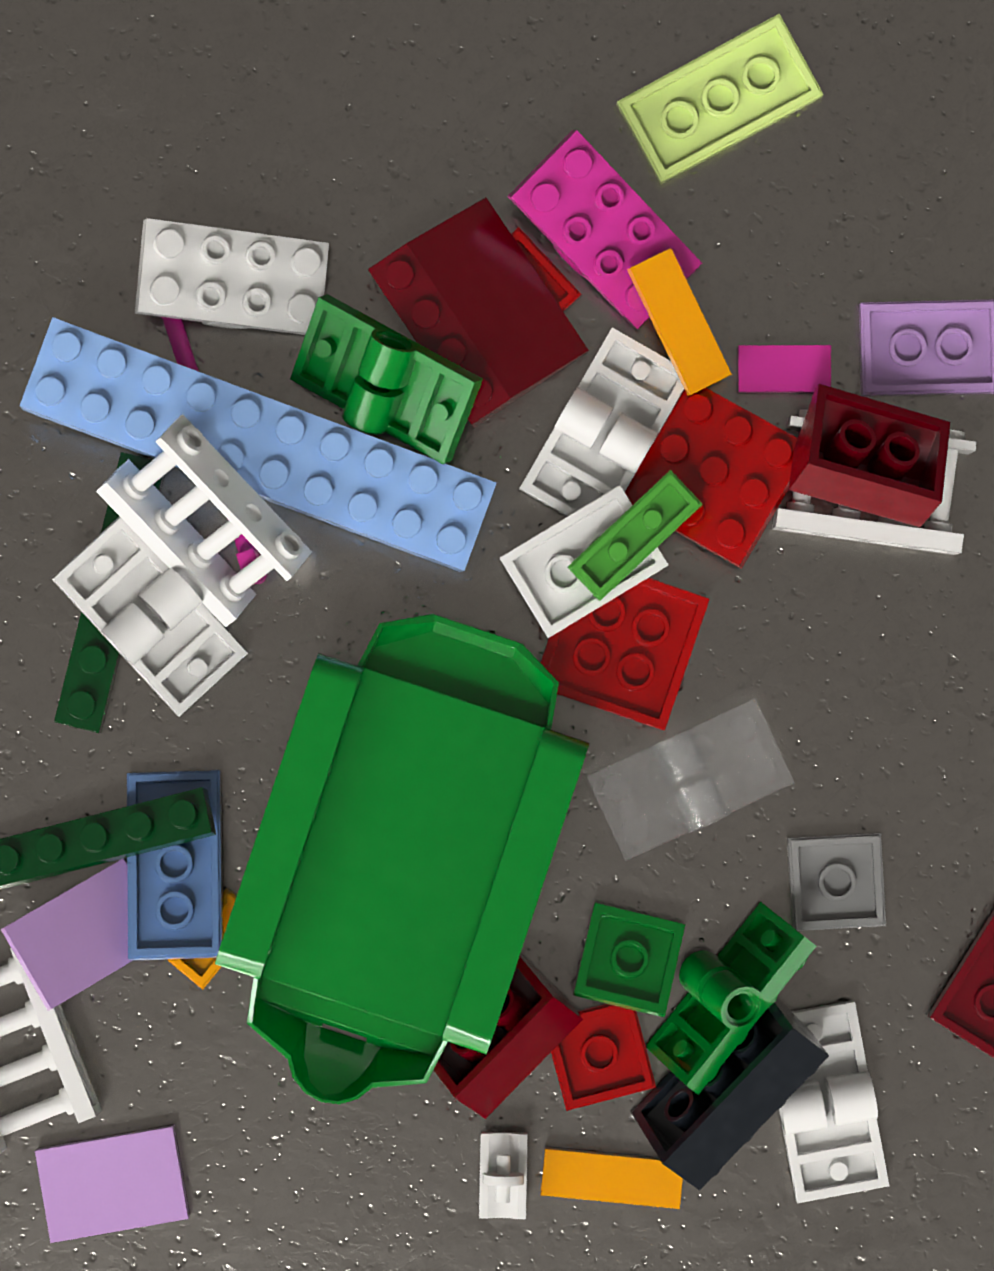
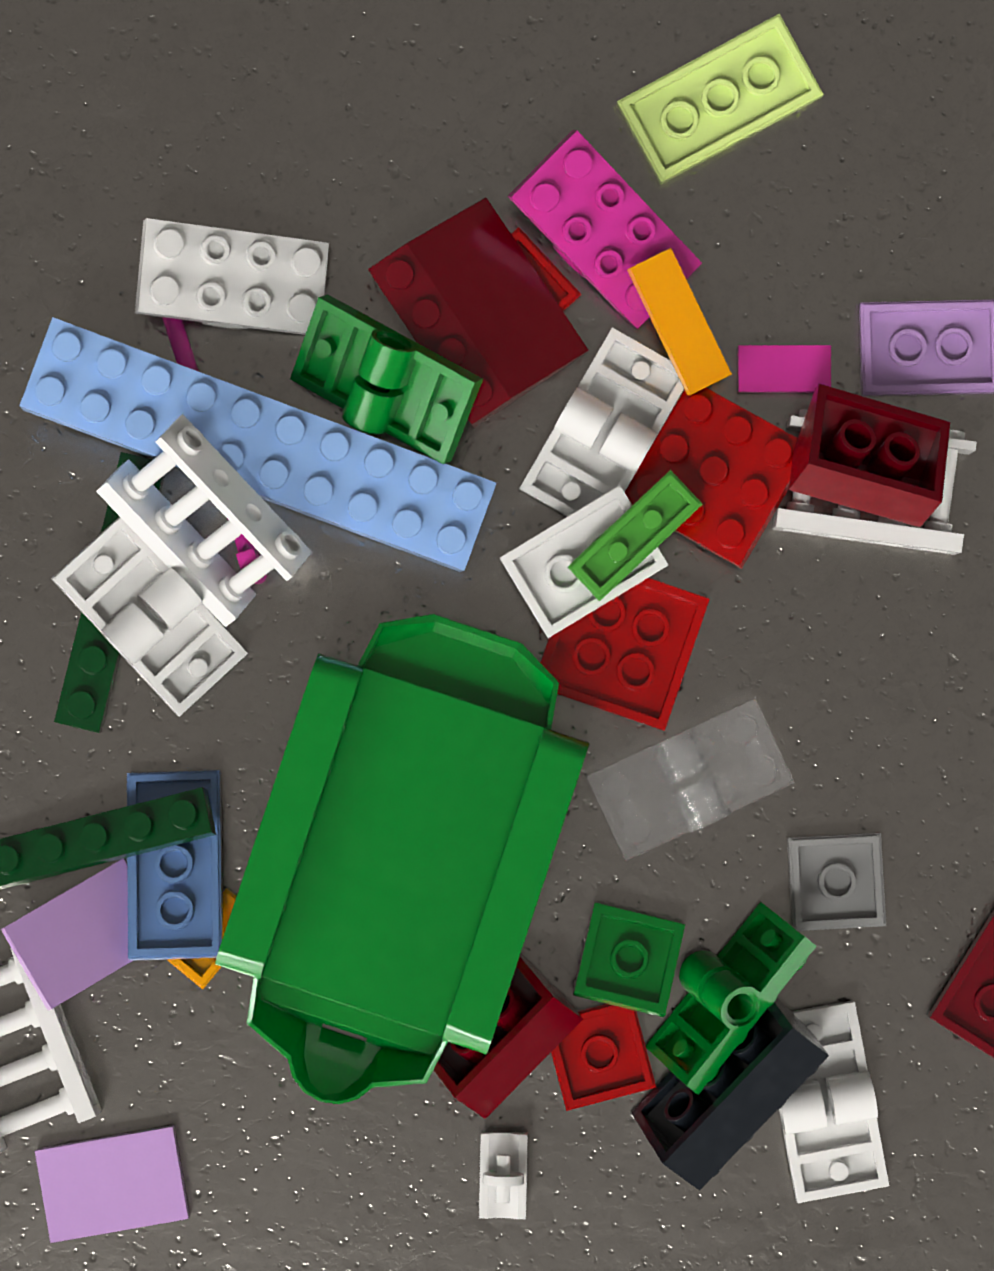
(609, 1178): light orange tile -> none

